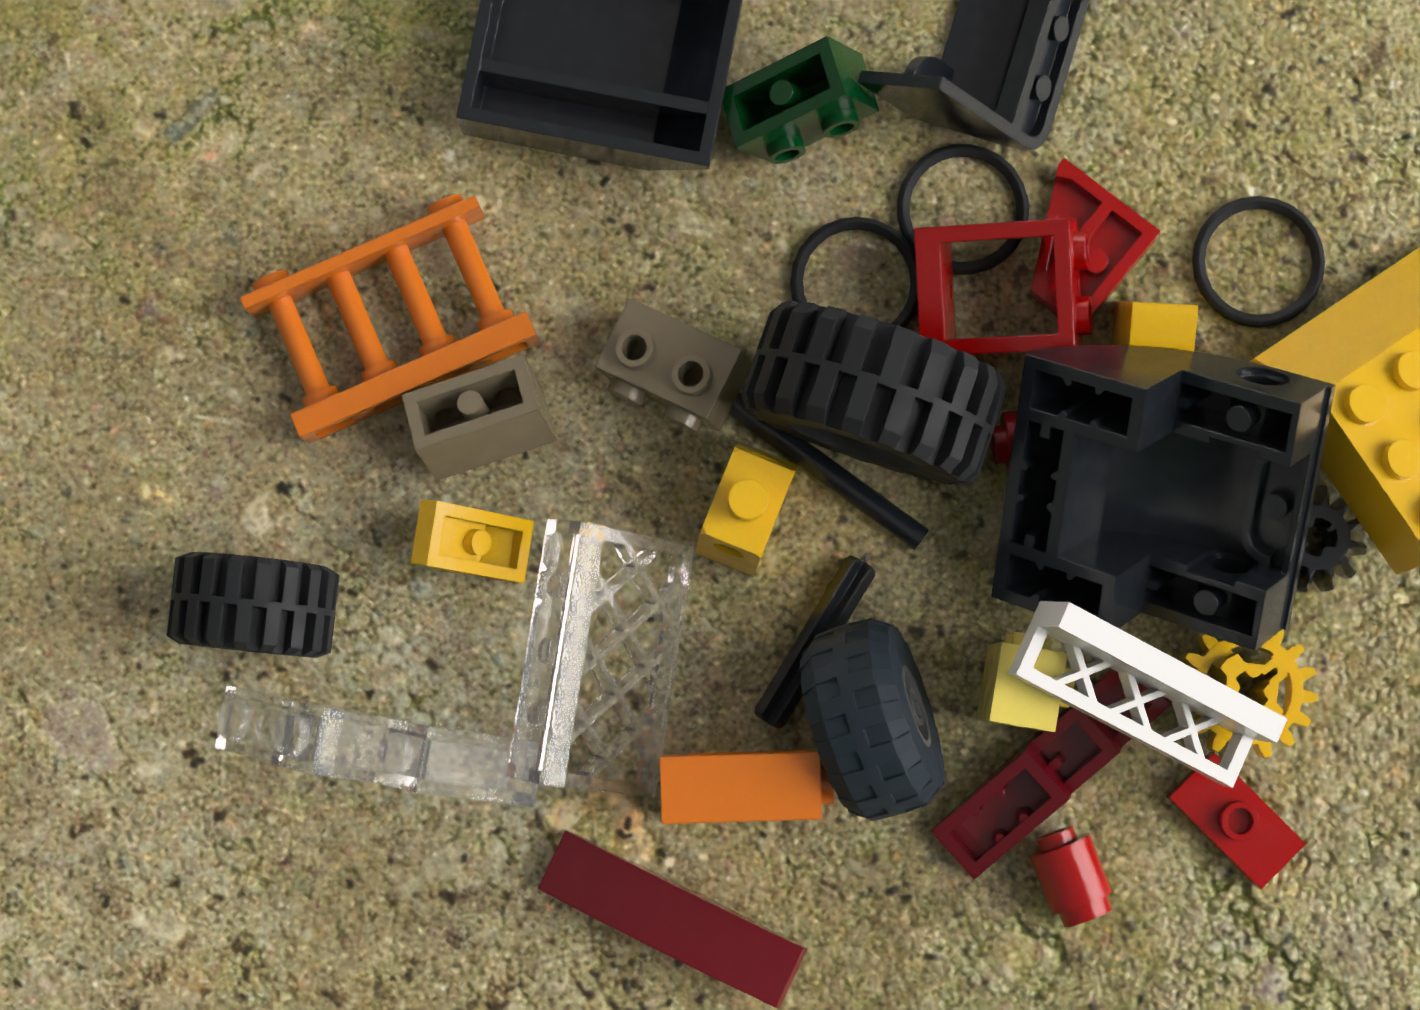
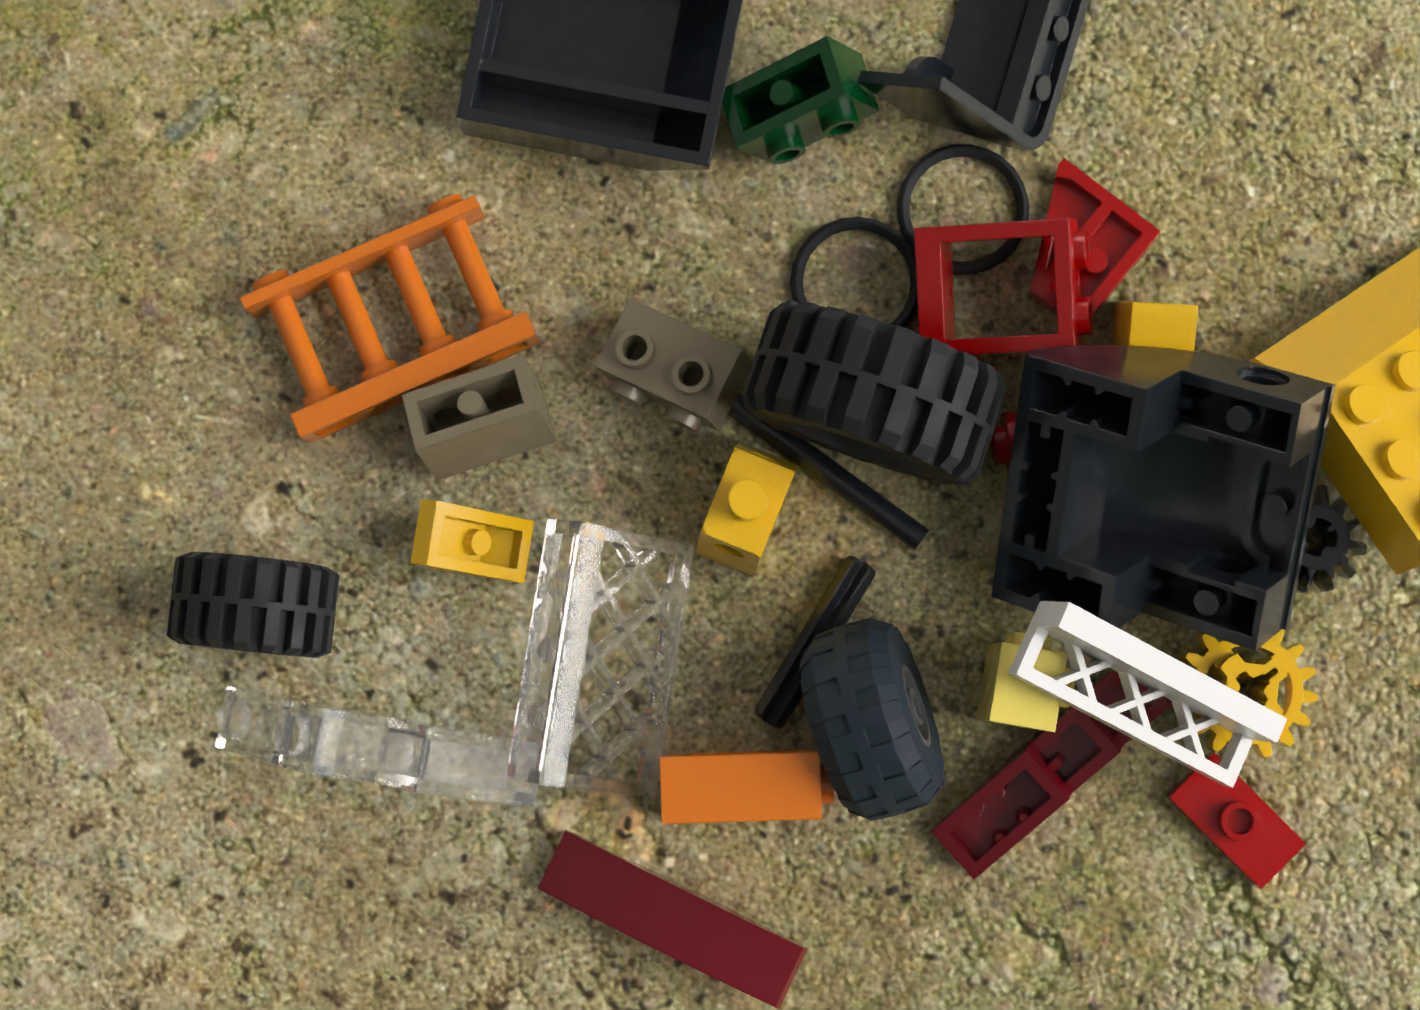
(1071, 876): red brick -> none
(1293, 215): black tyre -> none

